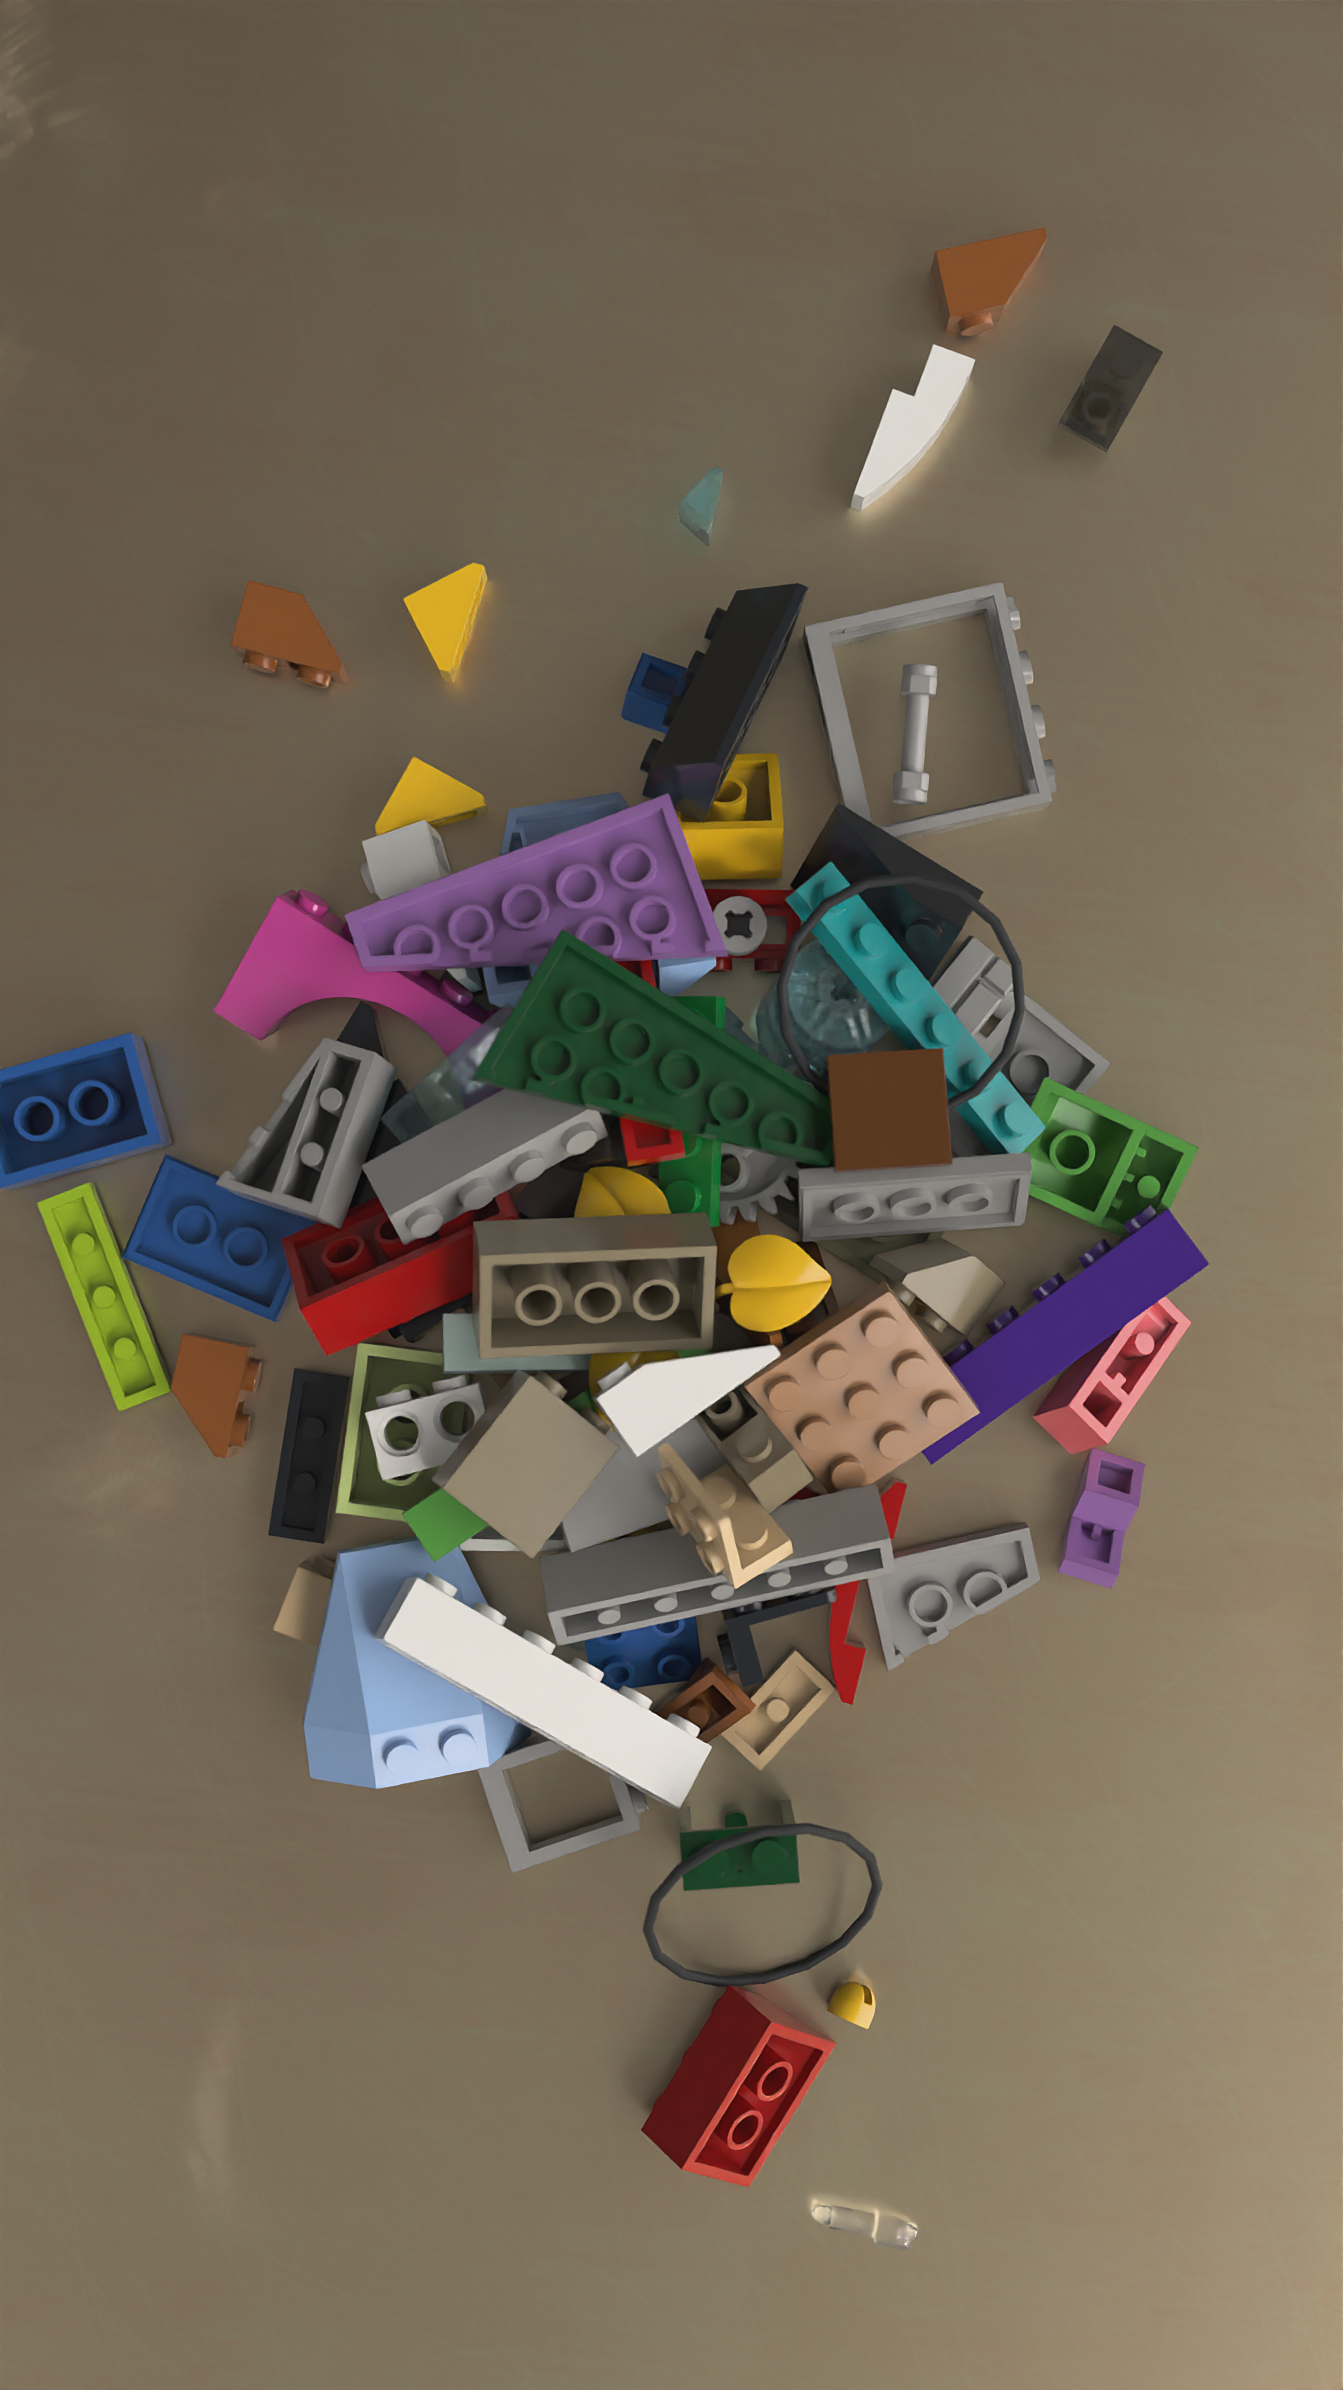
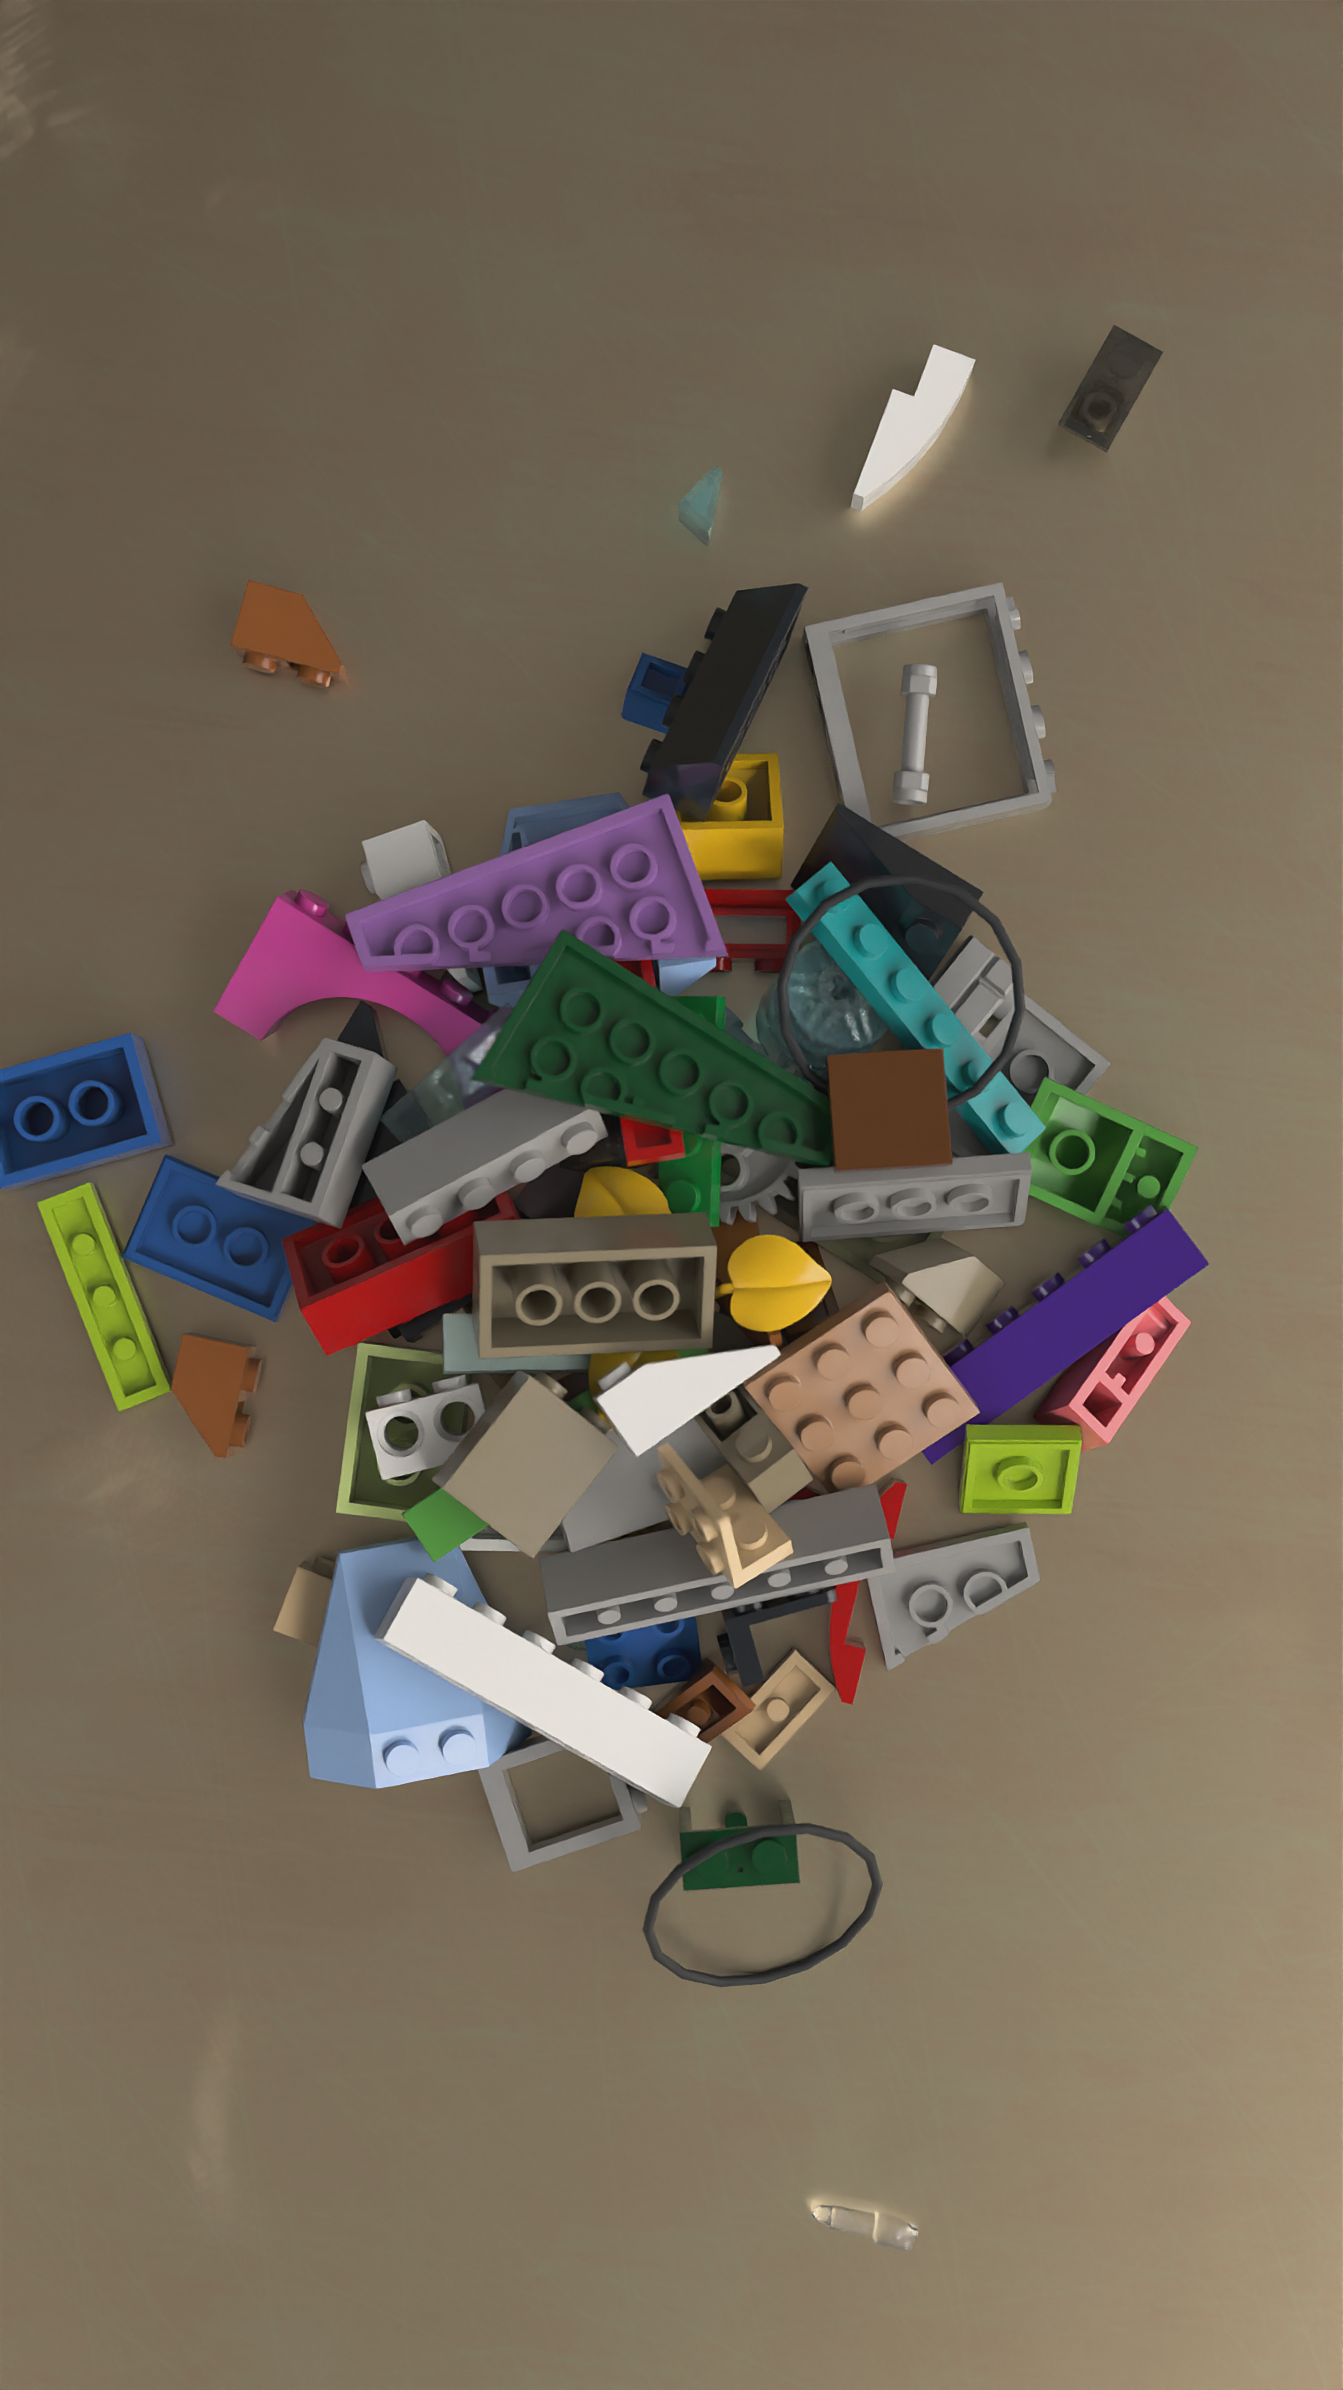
(310, 1455): black plate -> none
(431, 797): yellow slope -> none
(446, 615): yellow slope -> none
(737, 939): light grey wheel -> none
(737, 2088): red slope -> none
(853, 2003): yellow hinge -> none
(982, 279): dark orange slope -> none
(1019, 1469): none -> lime plate
(1100, 1516): medium lavender slope -> none

